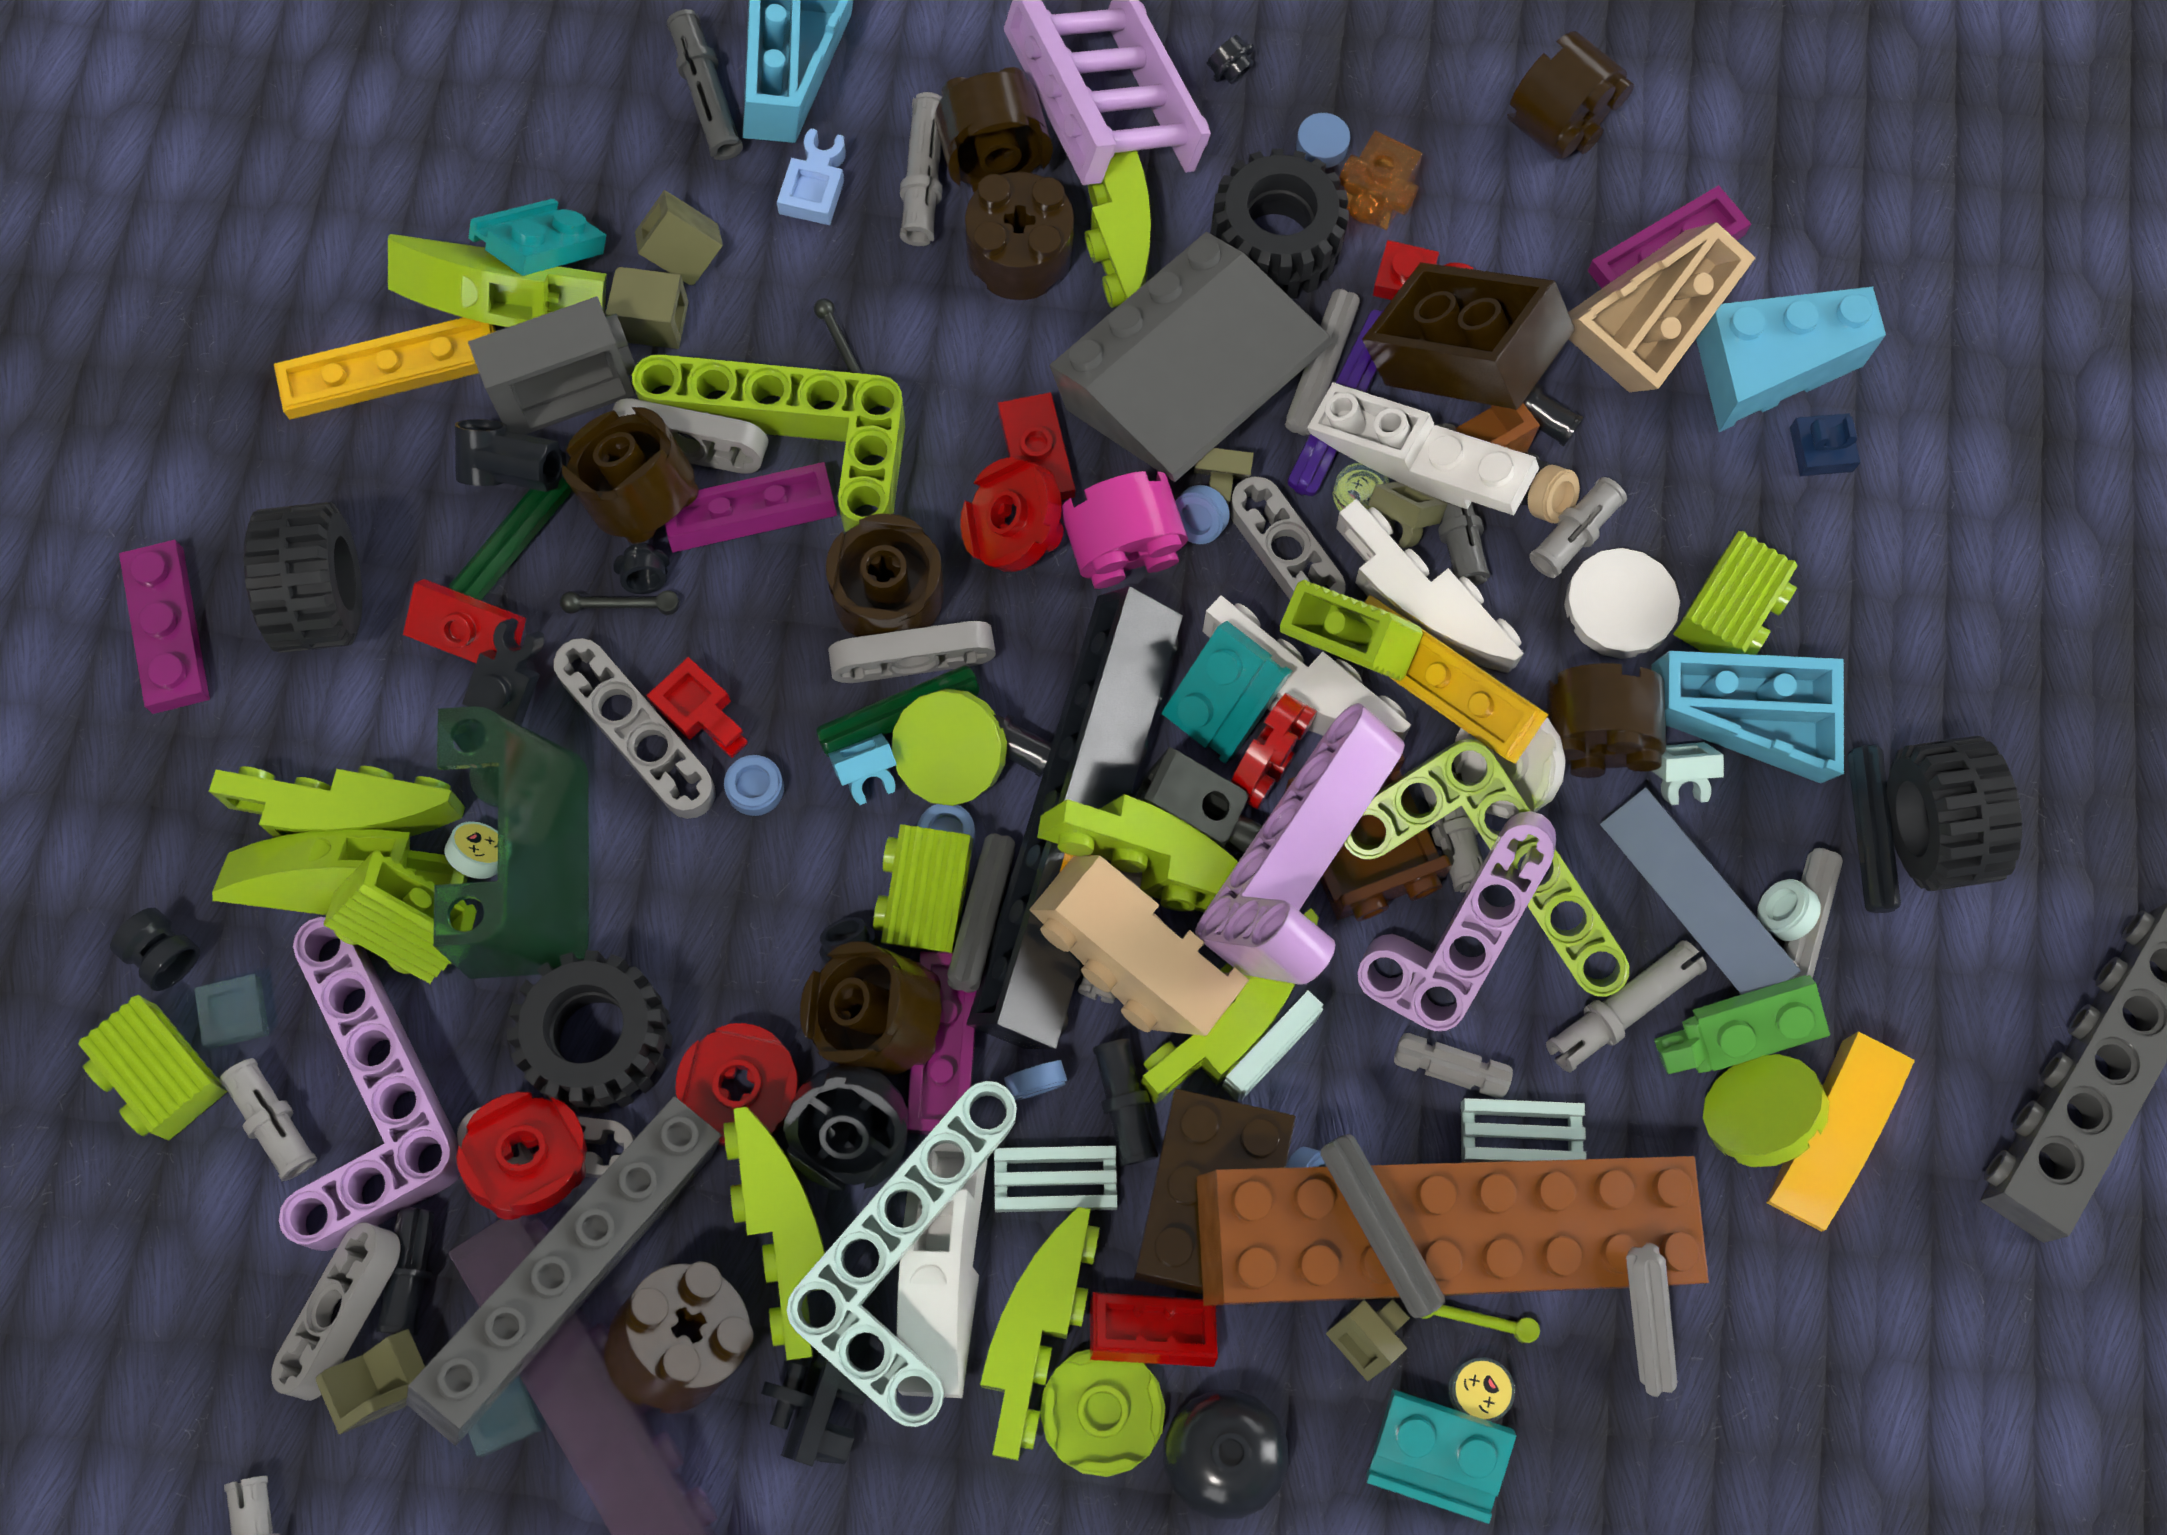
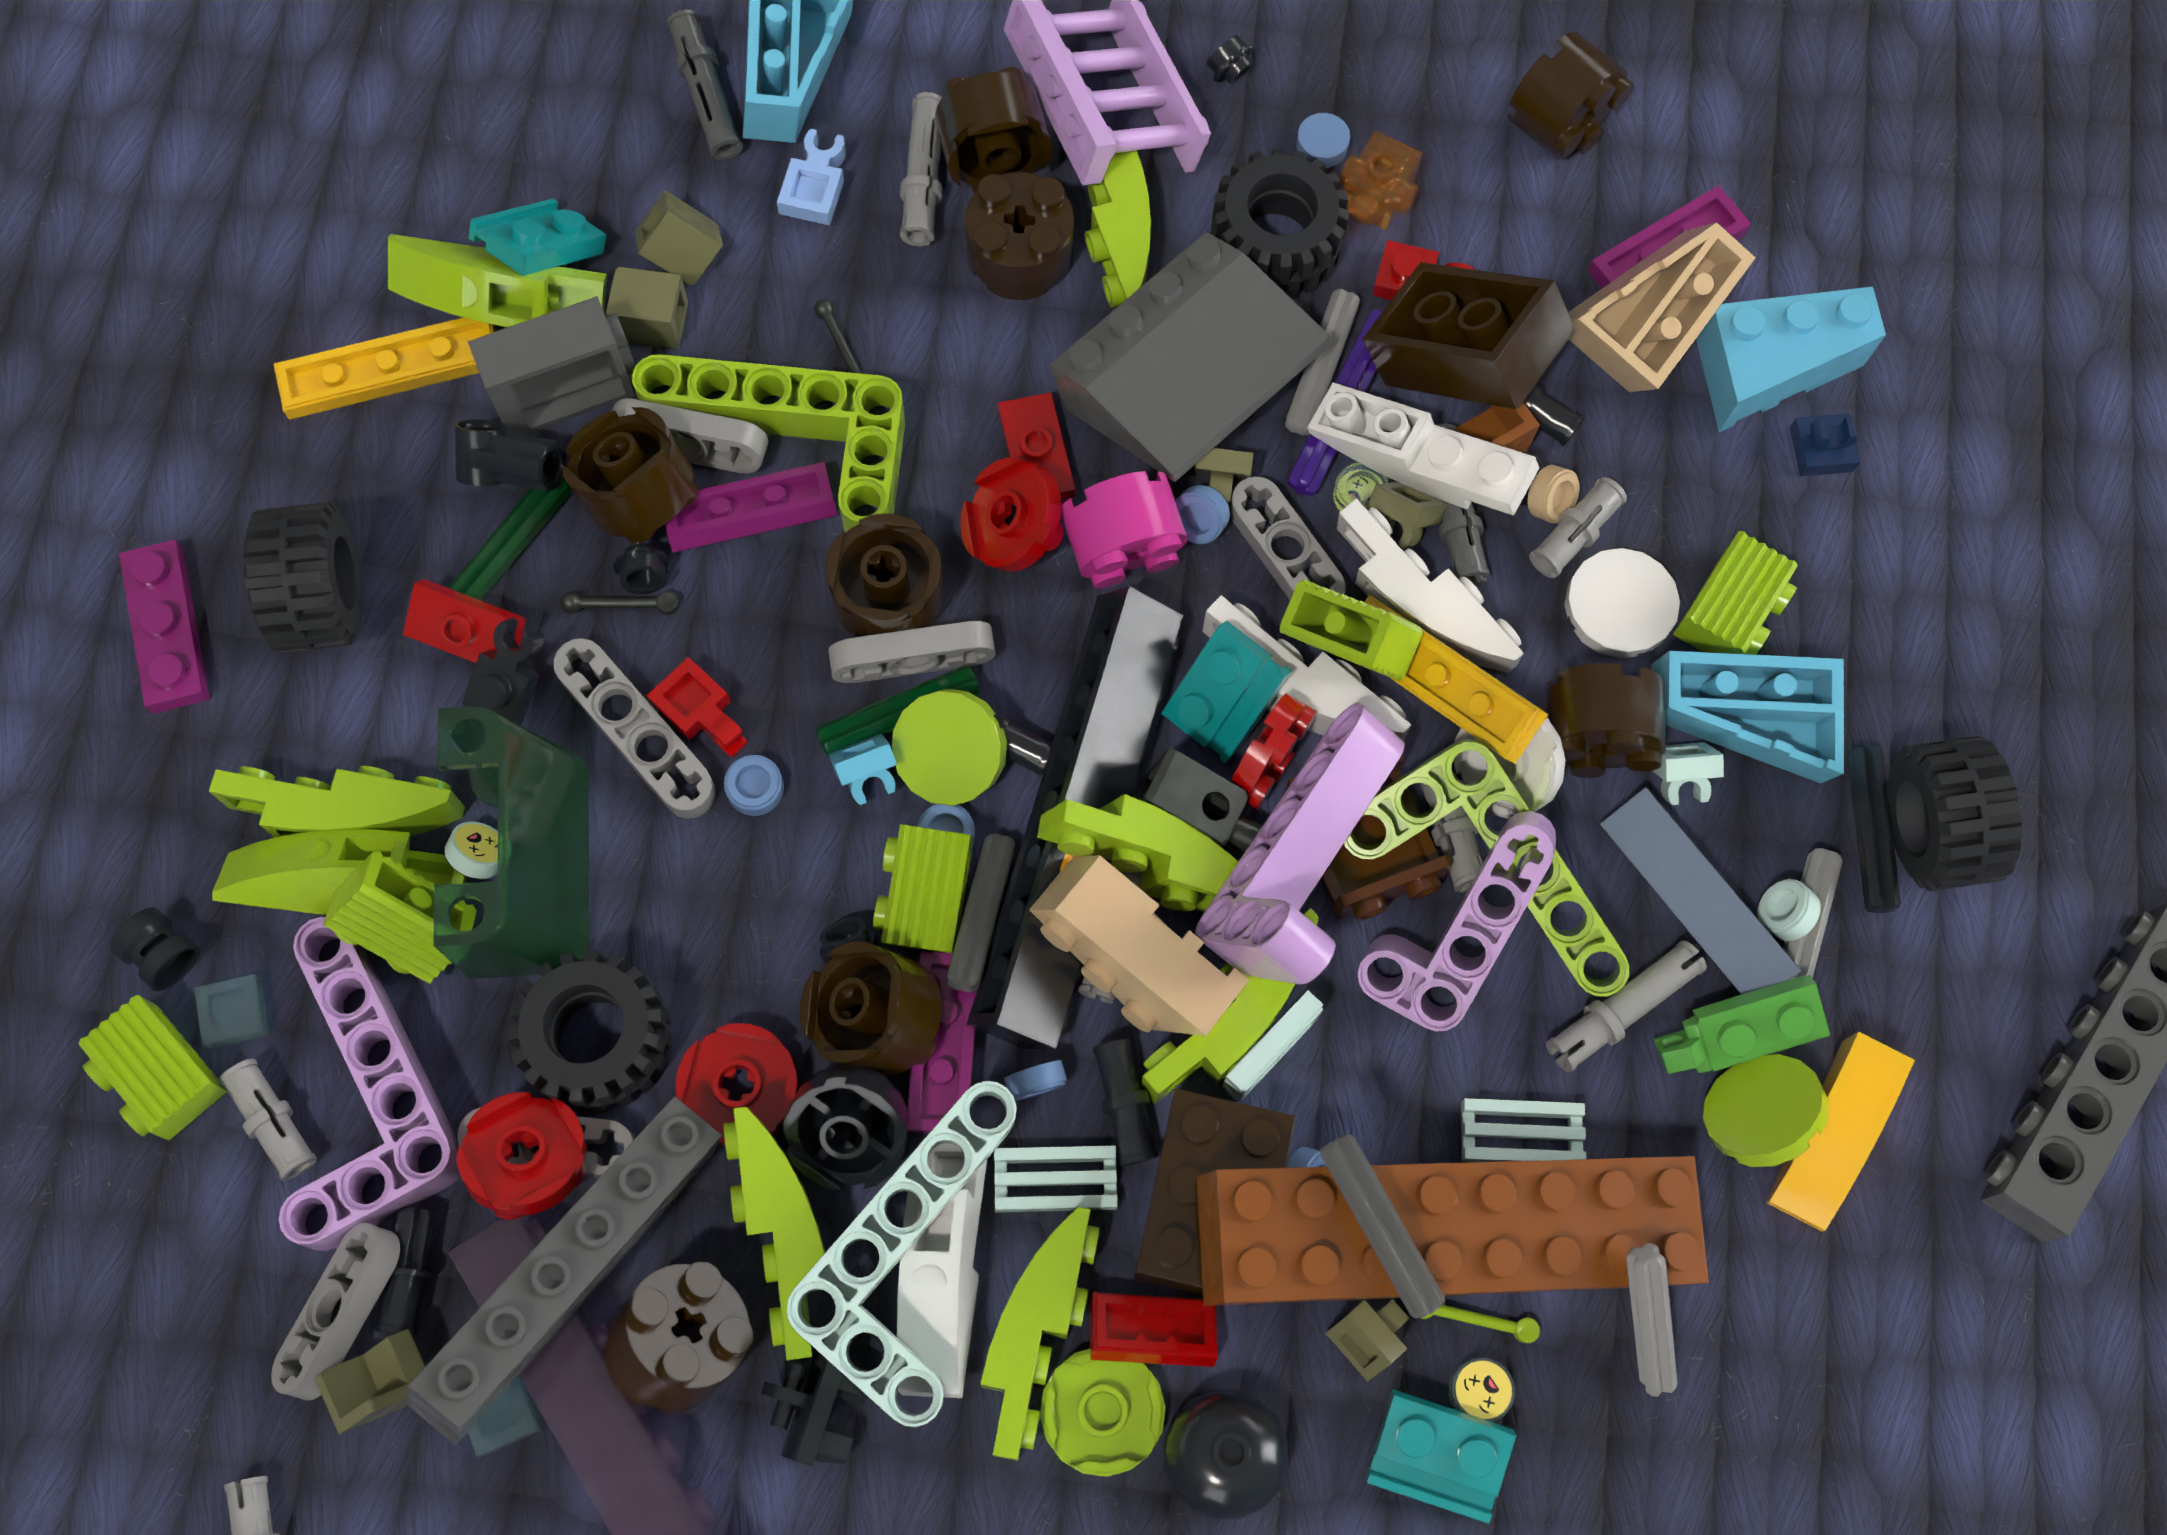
(1453, 1065): light grey axle -> none

